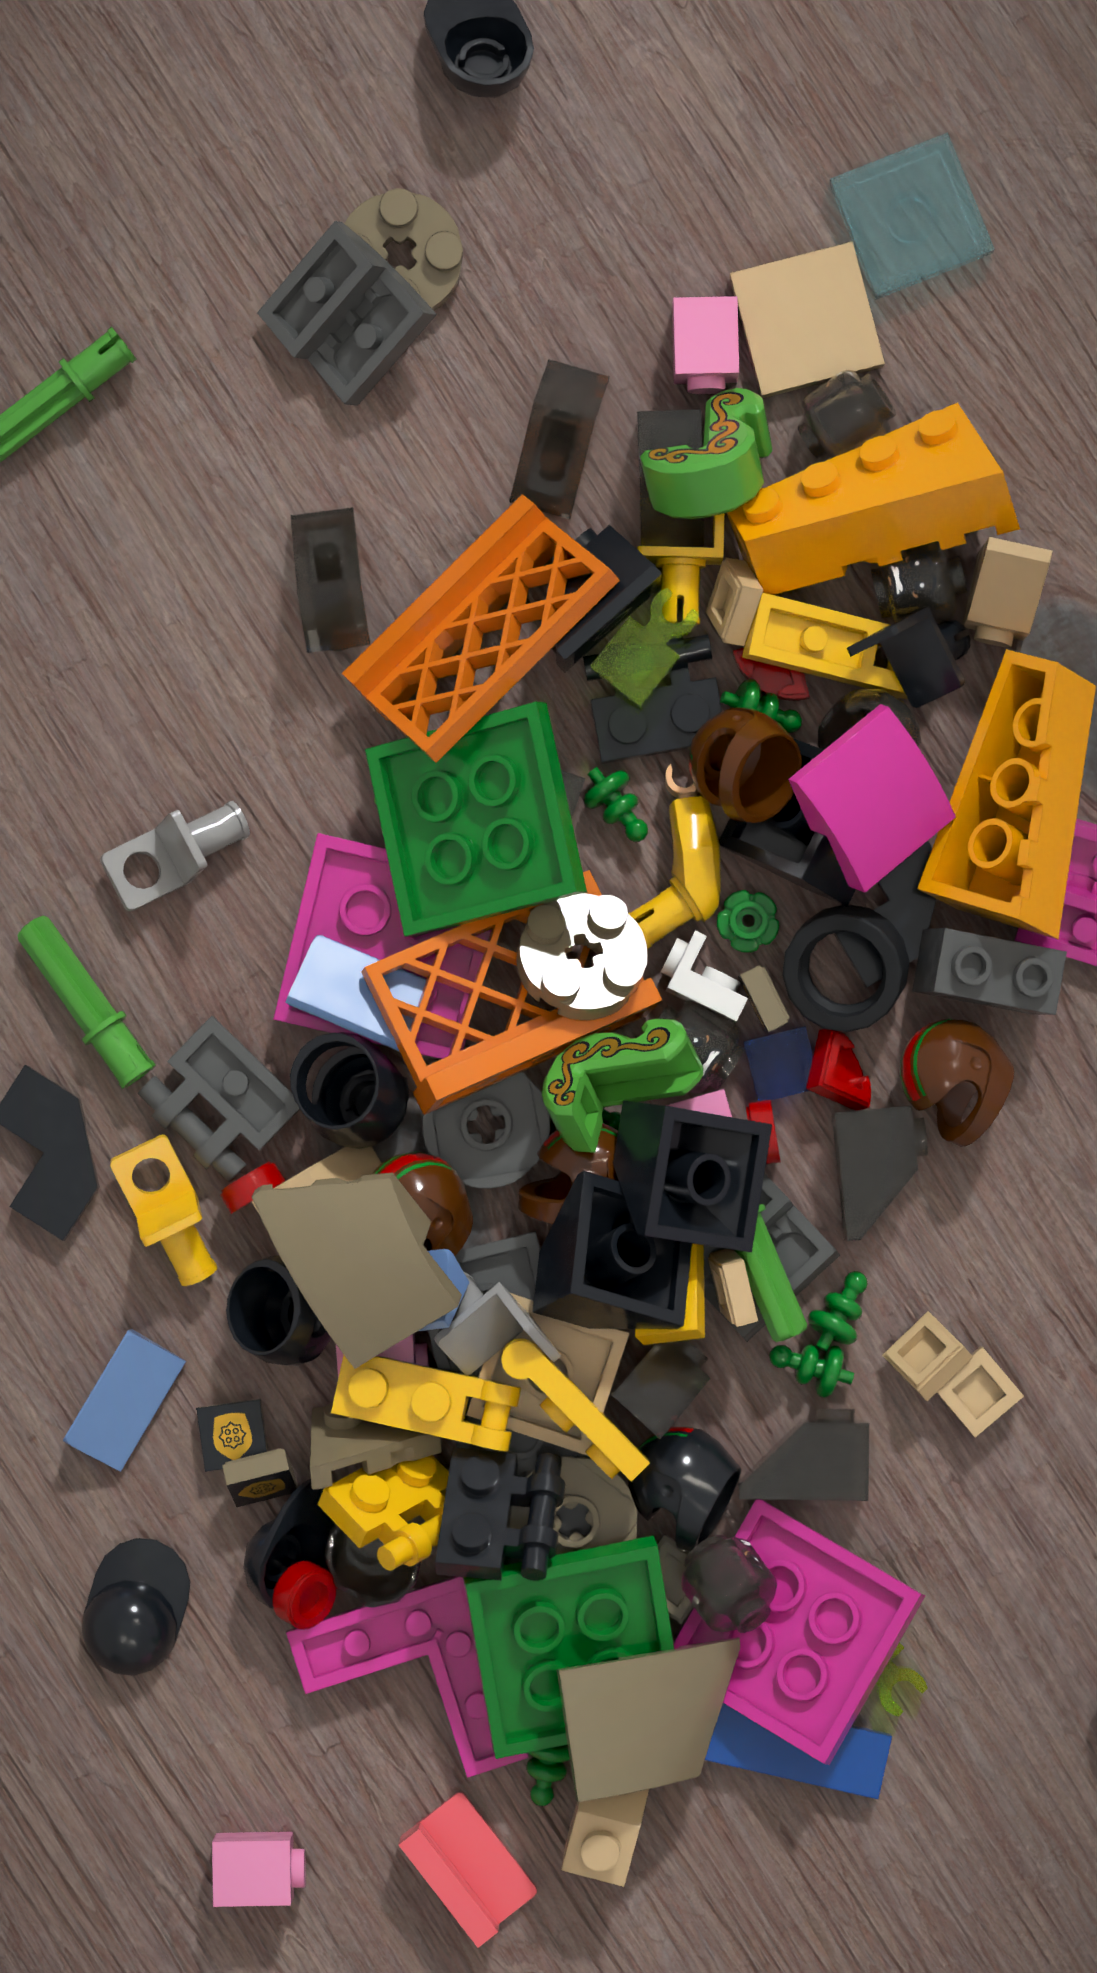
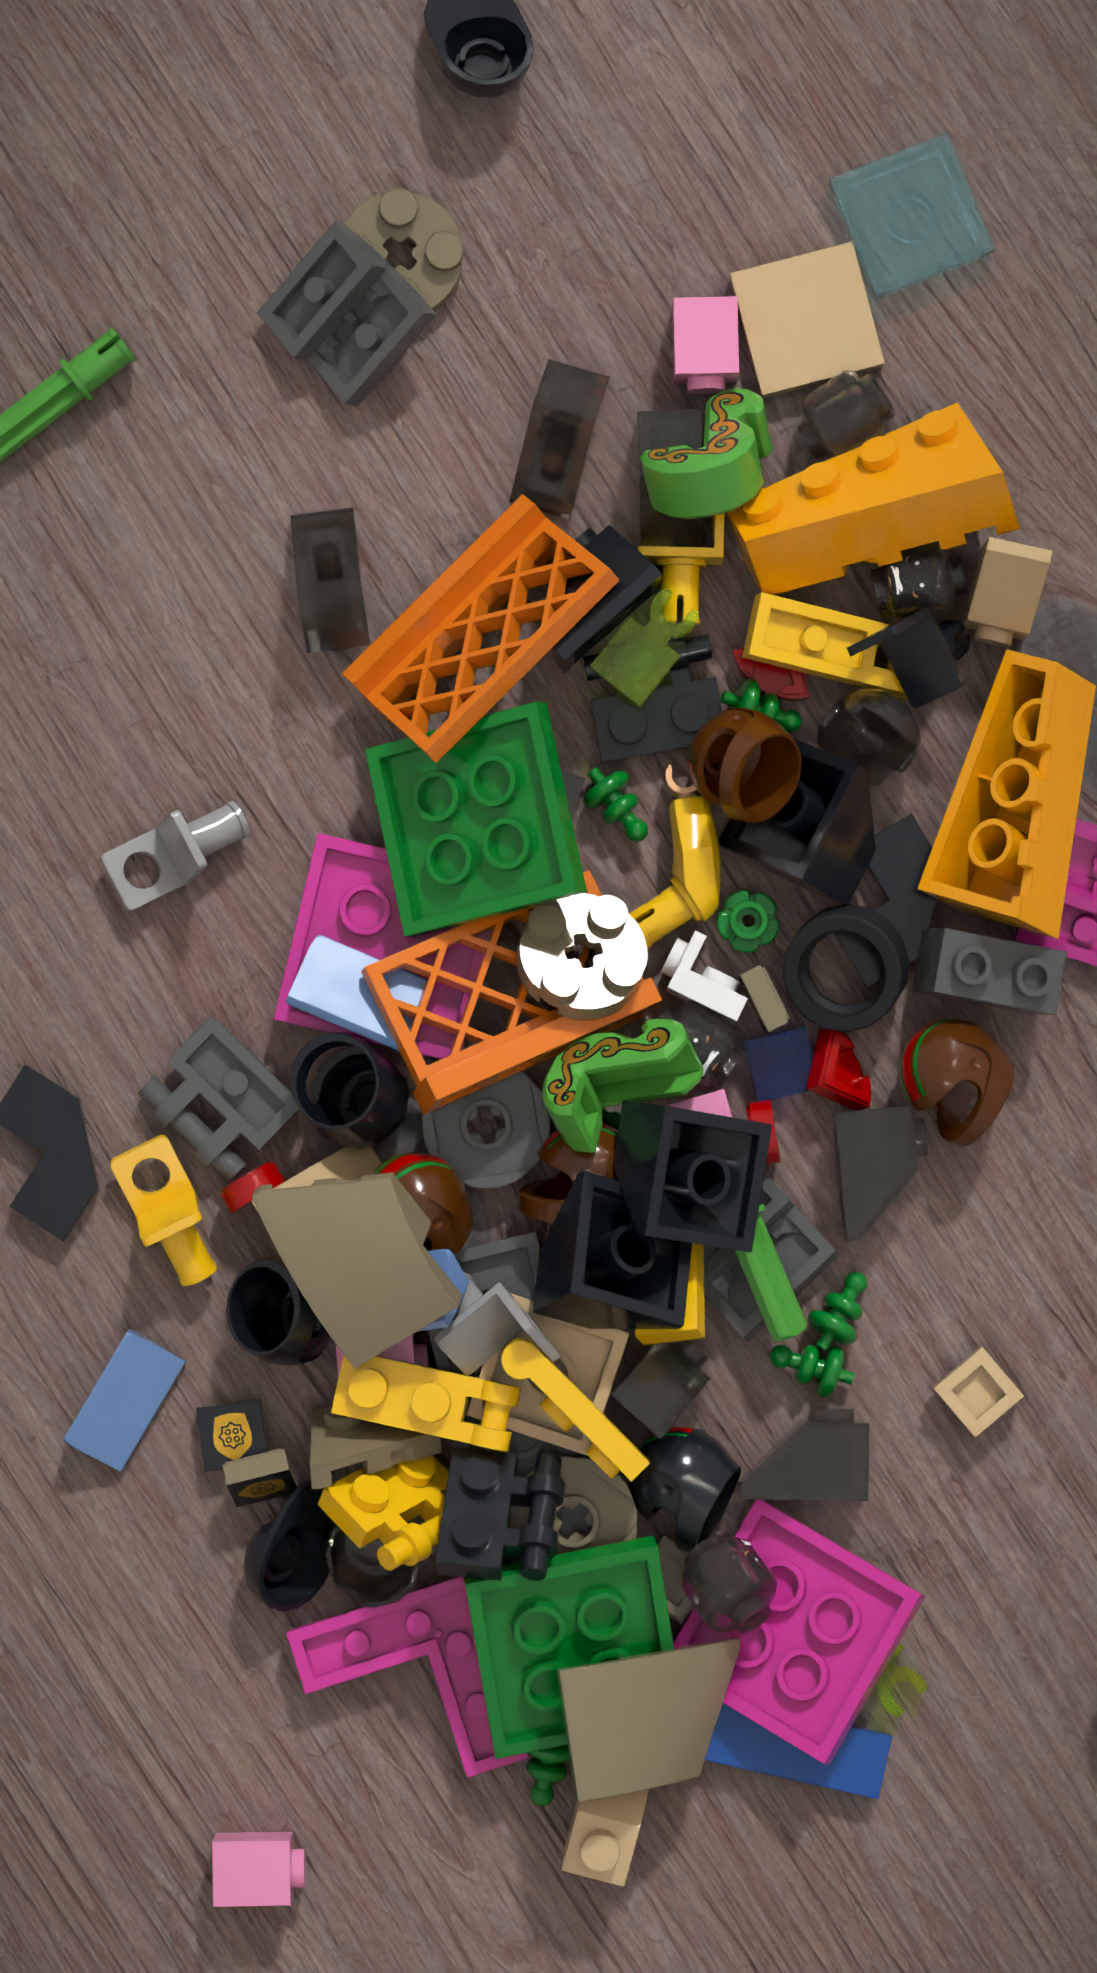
(85, 1002): bright green axle -> none
(136, 1606): black cap -> none
(304, 1595): red tile -> none
(468, 1867): coral panel -> none
(732, 1287): tan tile -> none
(734, 601): tan tile -> none
(872, 798): dark pink slope -> none
(927, 1356): tan tile -> none

